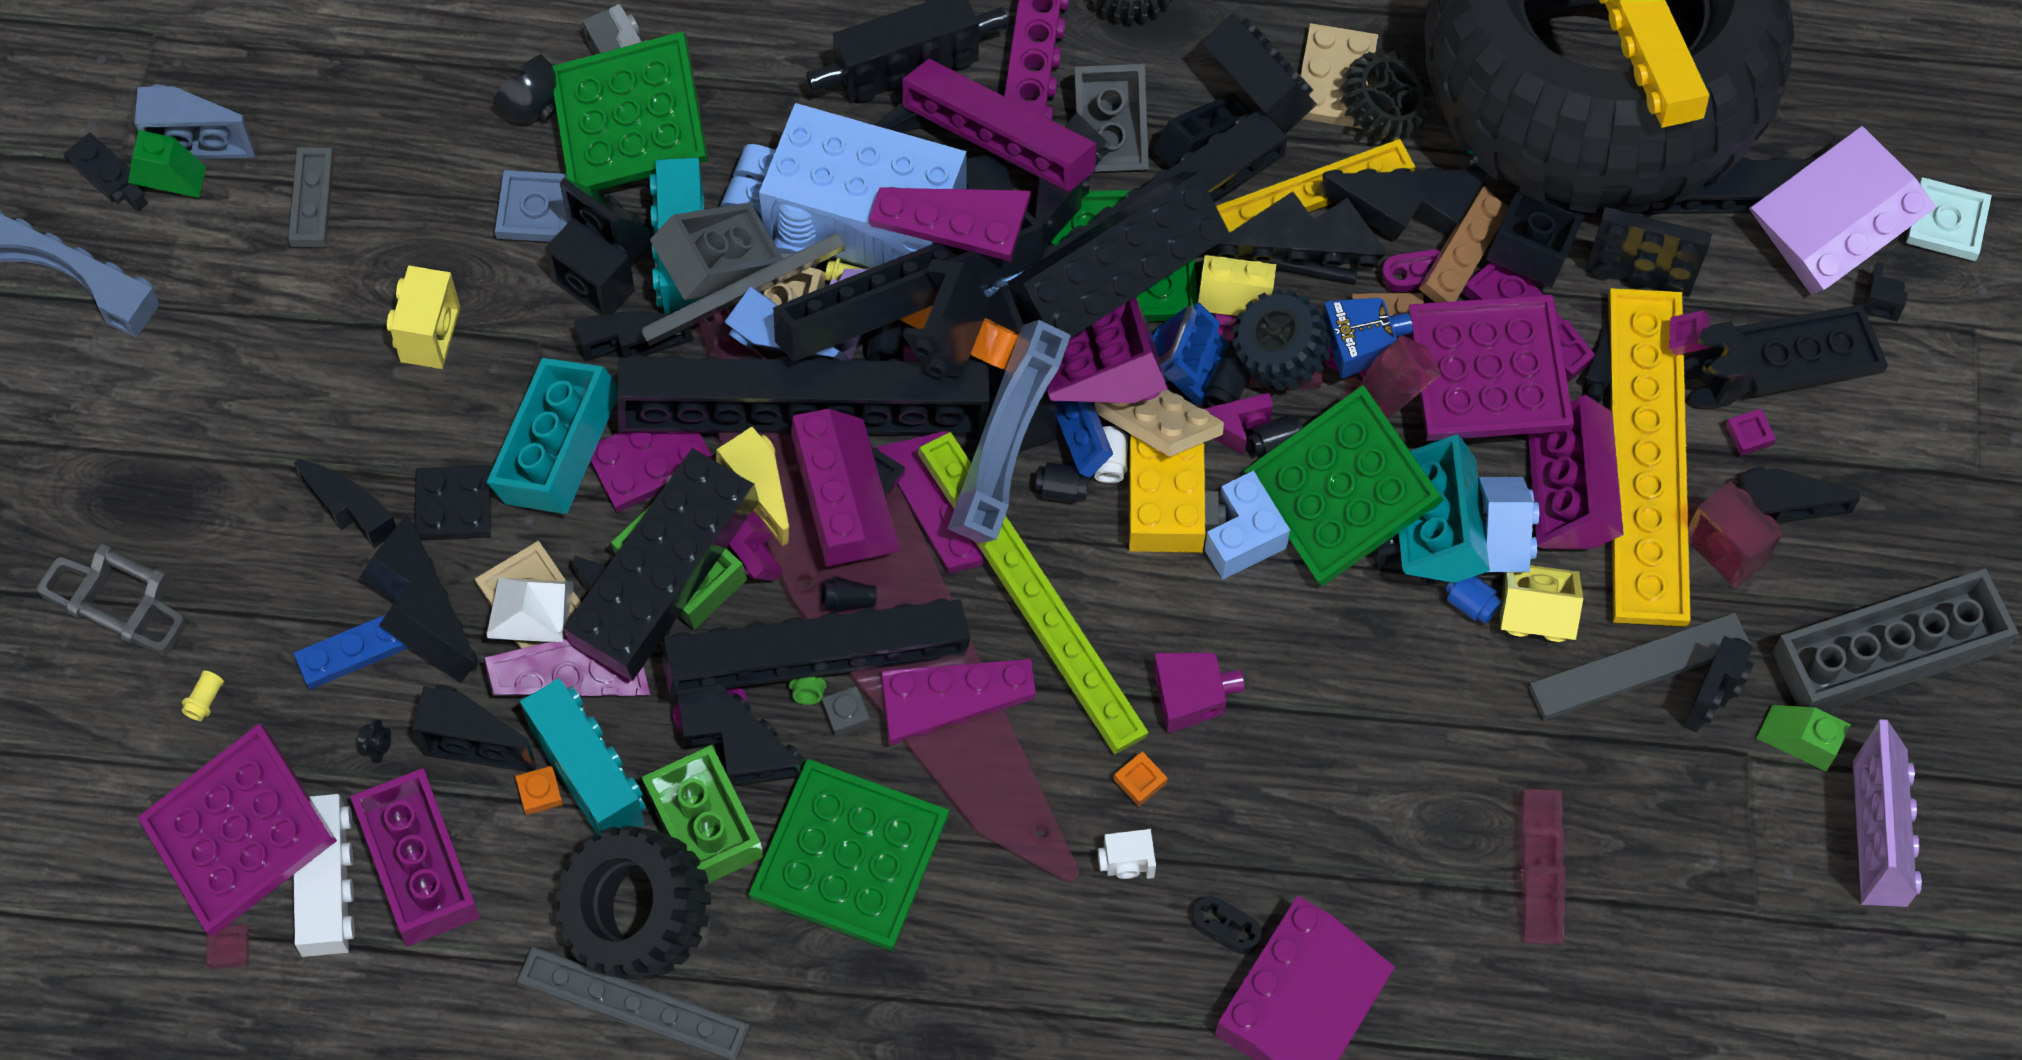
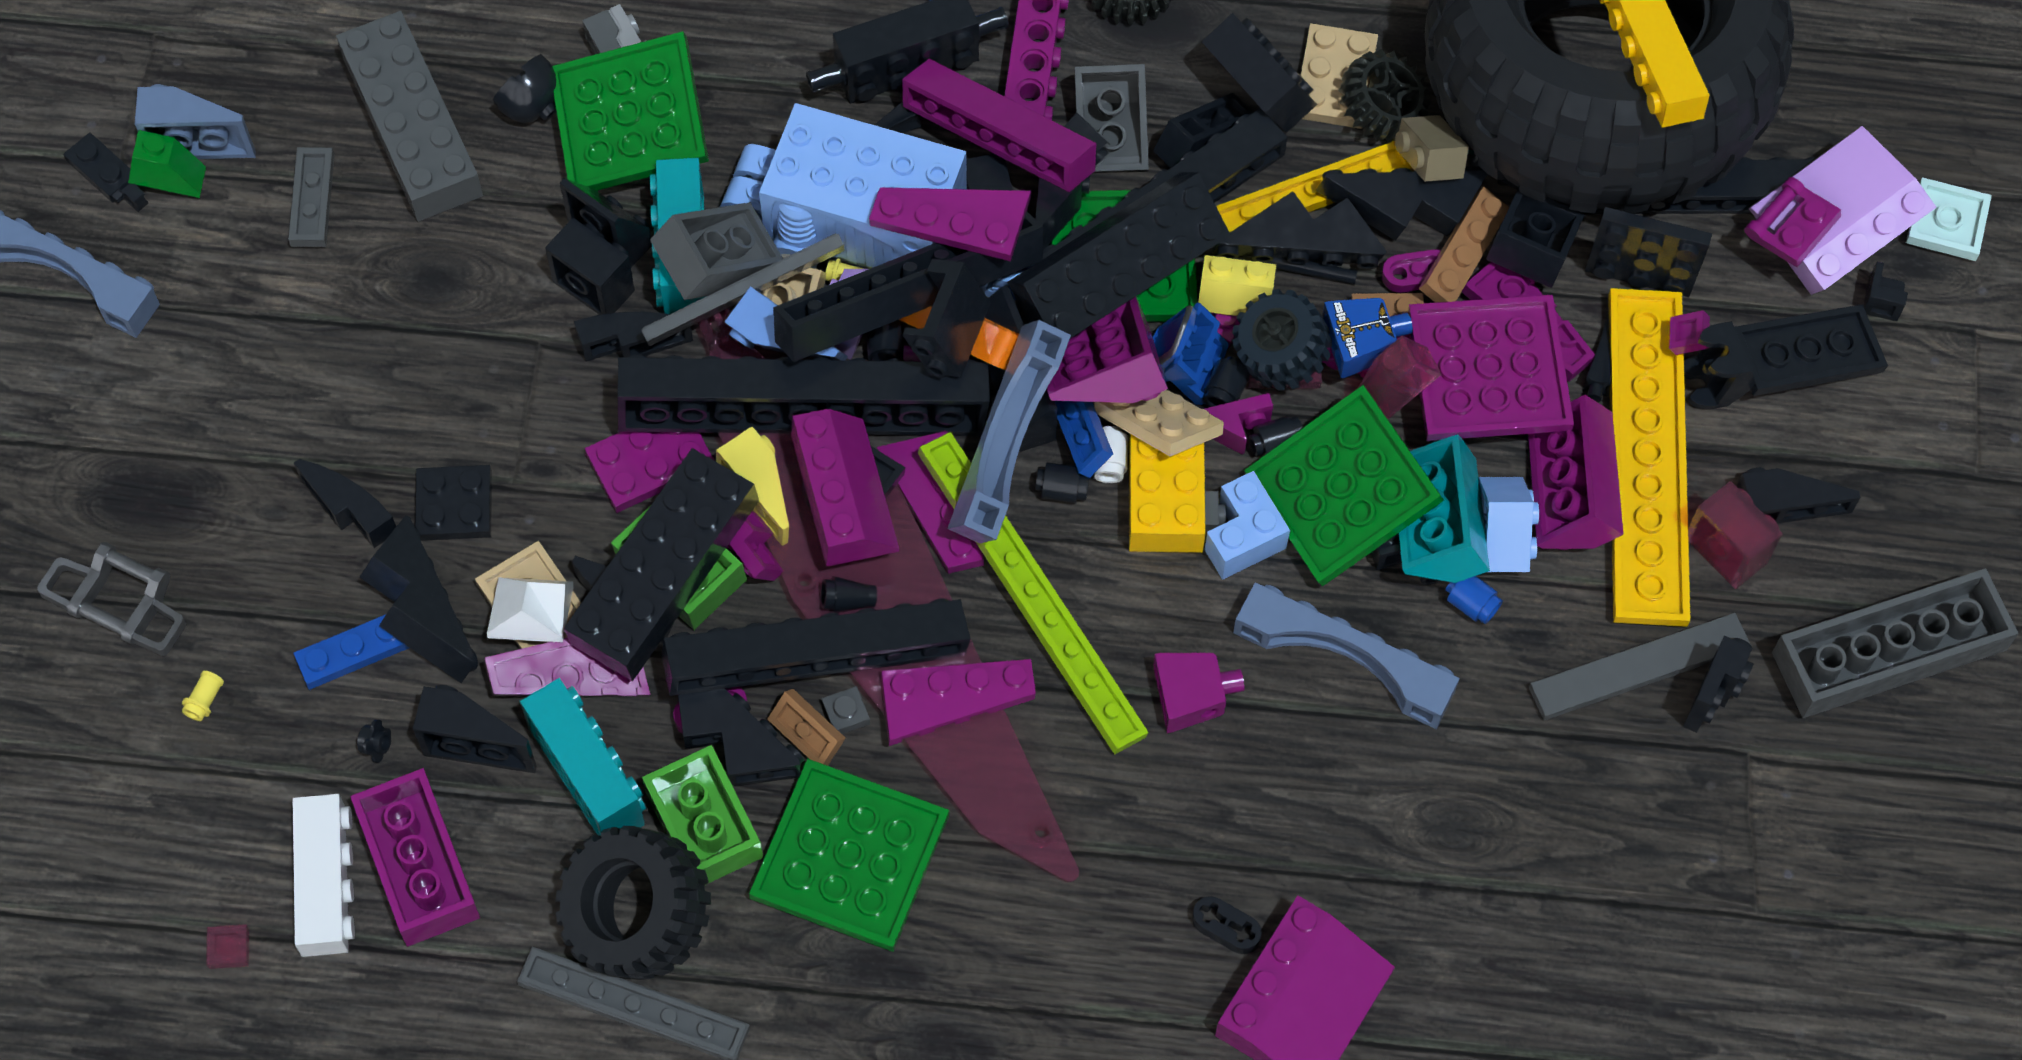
(236, 829): magenta plate -> none
(409, 116): none -> dark grey brick
(424, 316): light yellow brick -> none
(530, 206): sand blue plate -> none
(539, 790): orange plate -> none
(554, 435): teal brick -> none
(806, 728): none -> medium nougat plate
(808, 690): bright green plate -> none
(1127, 854): white brick -> none
(1140, 778): orange plate -> none
(1278, 621): none -> sand blue arch
(1432, 148): none -> dark tan brick
(1542, 603): light yellow slope -> none
(1543, 867): clear pink slope -> none
(1750, 432): magenta plate -> none
(1801, 230): none -> magenta plate
(1804, 733): bright green slope -> none
(1885, 820): lavender slope -> none

